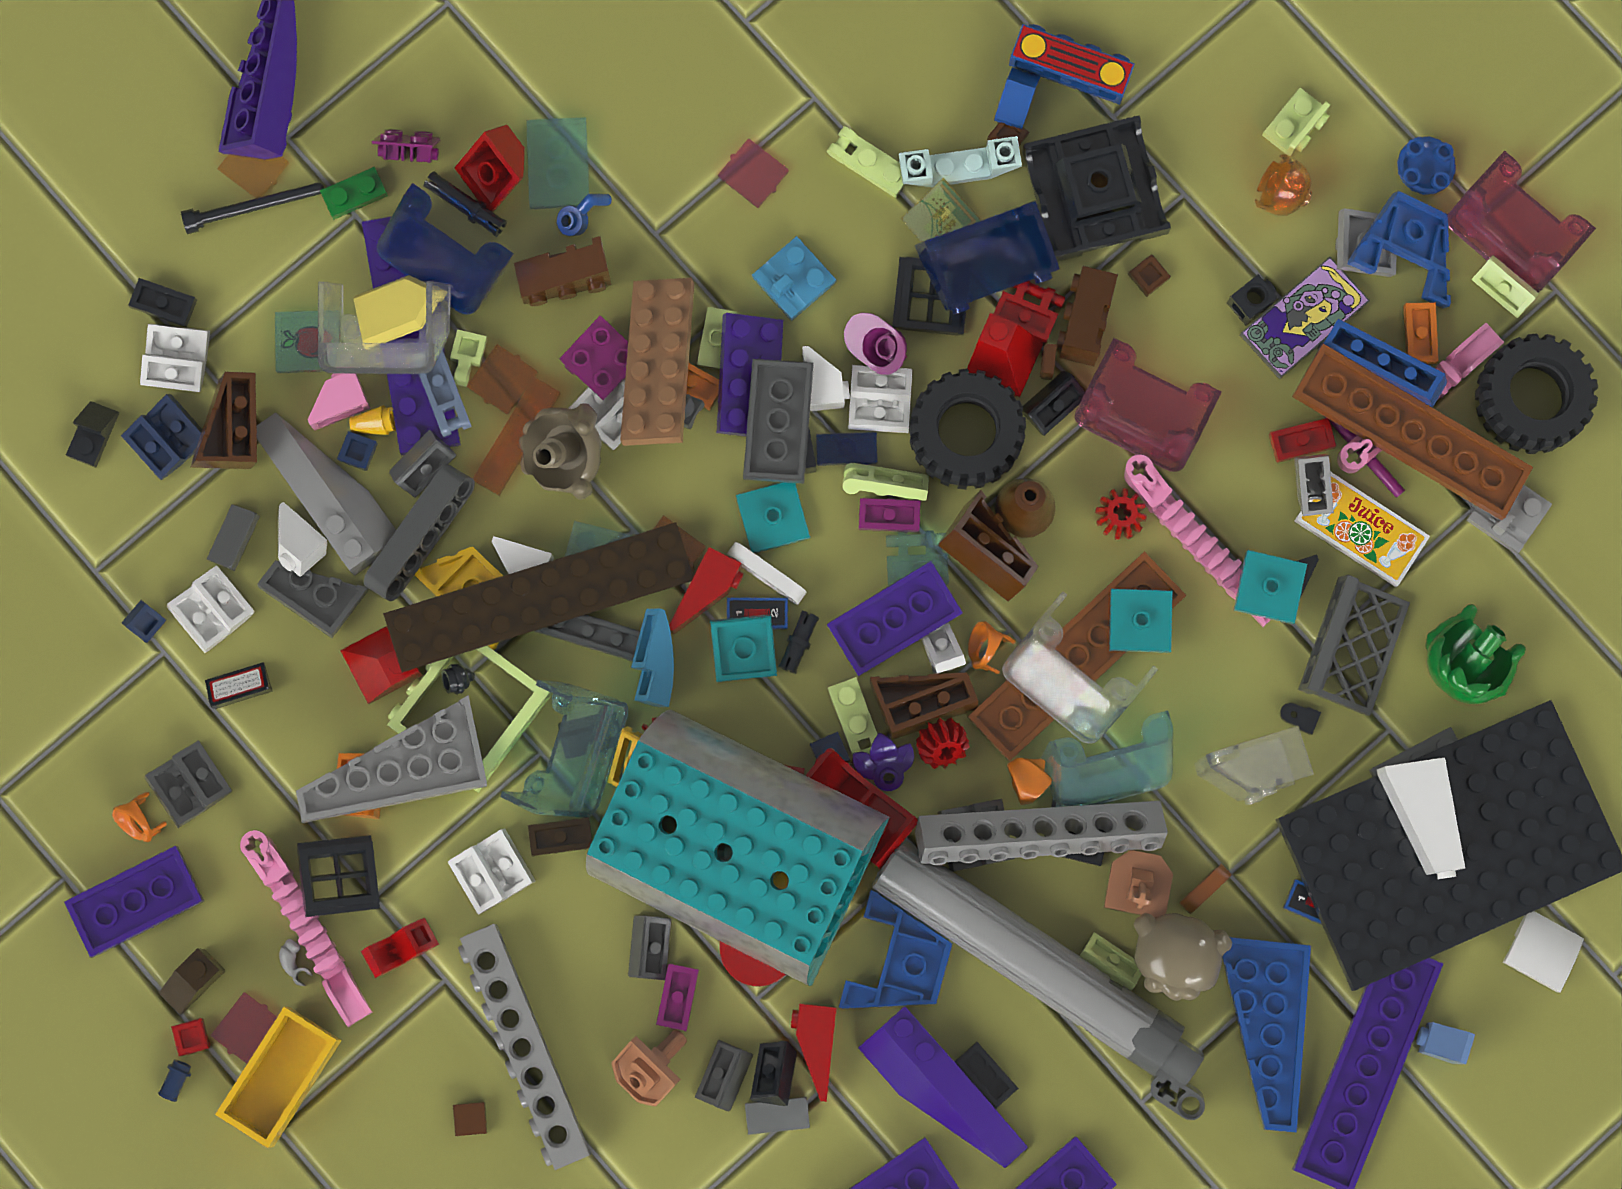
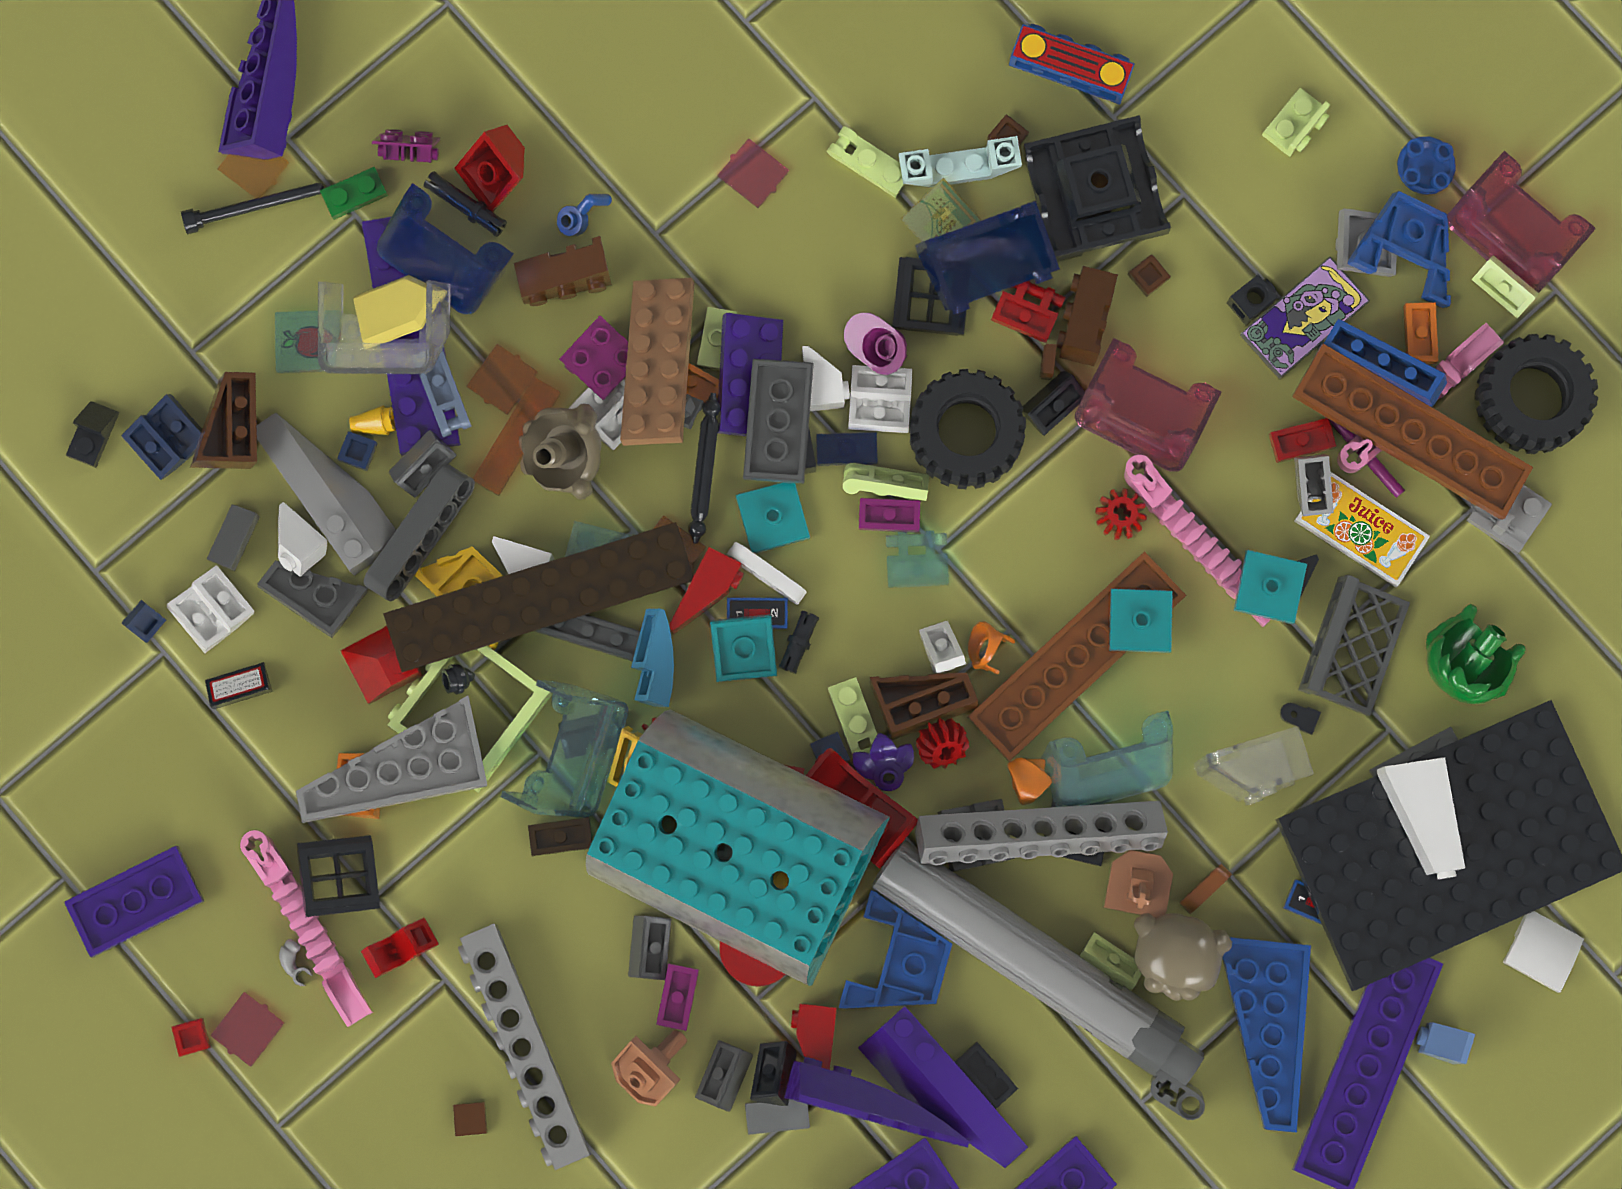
(126, 814): orange piece -> none
(162, 302): black plate -> none
(174, 1080): dark blue pin -> none
(175, 357): white slope -> none
(188, 784): dark grey slope -> none
(191, 980): dark brown slope -> none
(278, 1077): yellow piece -> none
(338, 400): bright pink slope -> none
(468, 352): yellowish green plate -> none
(491, 871): white slope -> none
(557, 162): clear light blue tile -> none
(704, 468): none -> black wheel
(794, 278): dark azure hinge -> none
(864, 1100): none -> dark purple wedge
(894, 618): dark purple plate -> none
(988, 549): reddish brown wedge -> none
(1005, 352): red slope -> none
(1016, 98): blue slope -> none
(1025, 507): reddish brown cone -> none
(1062, 687): clear windscreen -> none
(1284, 187): clear orange cylinder -> none

